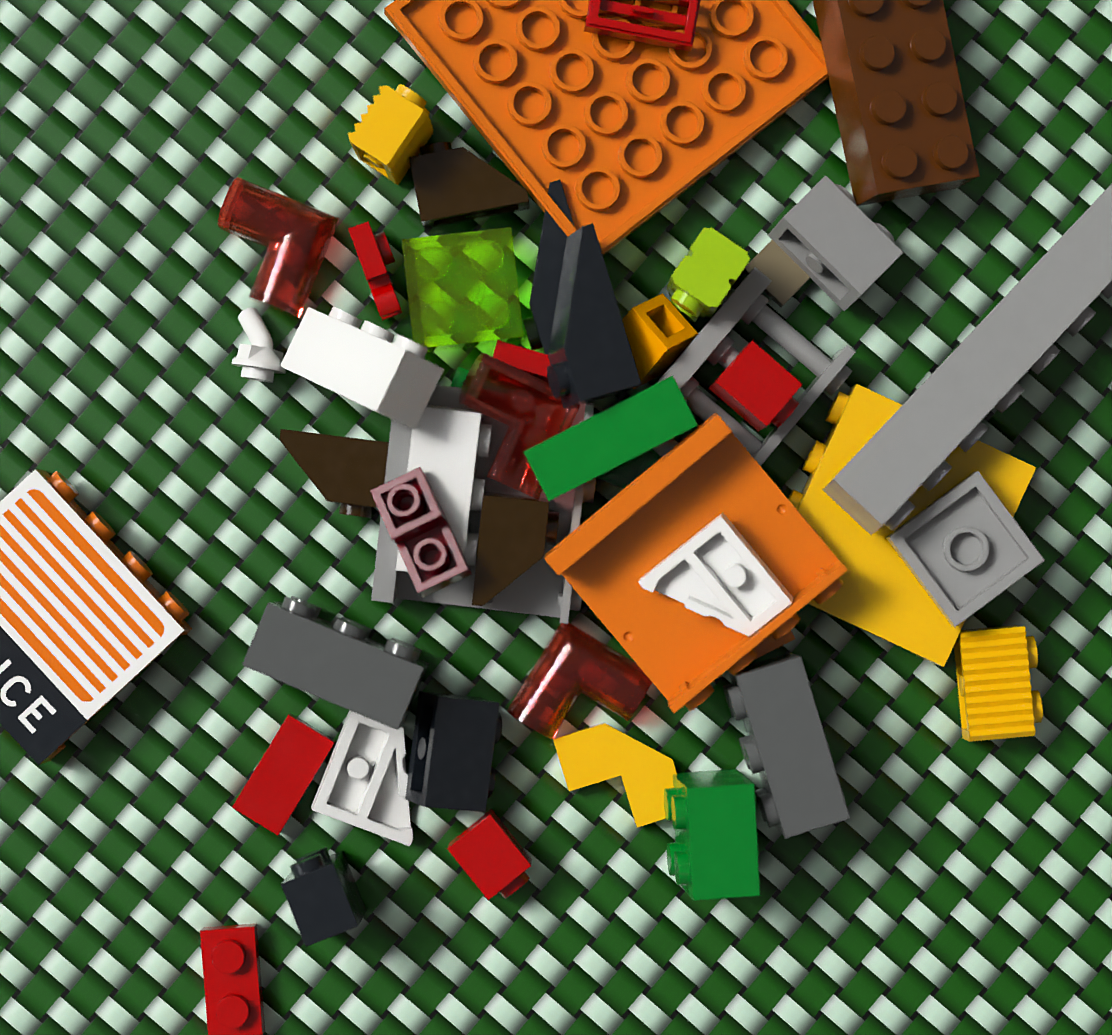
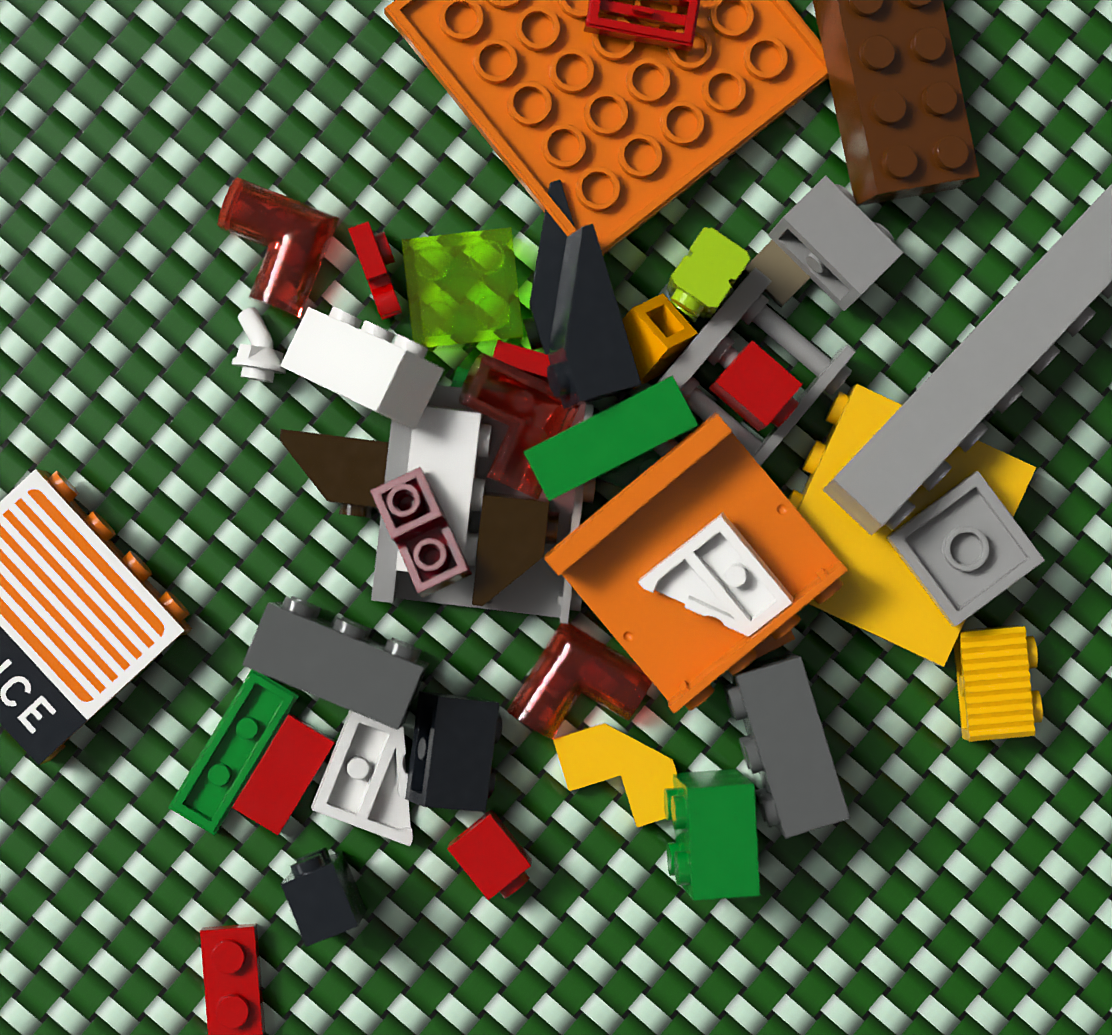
(233, 751): none -> green tile
(392, 131): yellow brick -> none
(461, 186): dark brown slope -> none

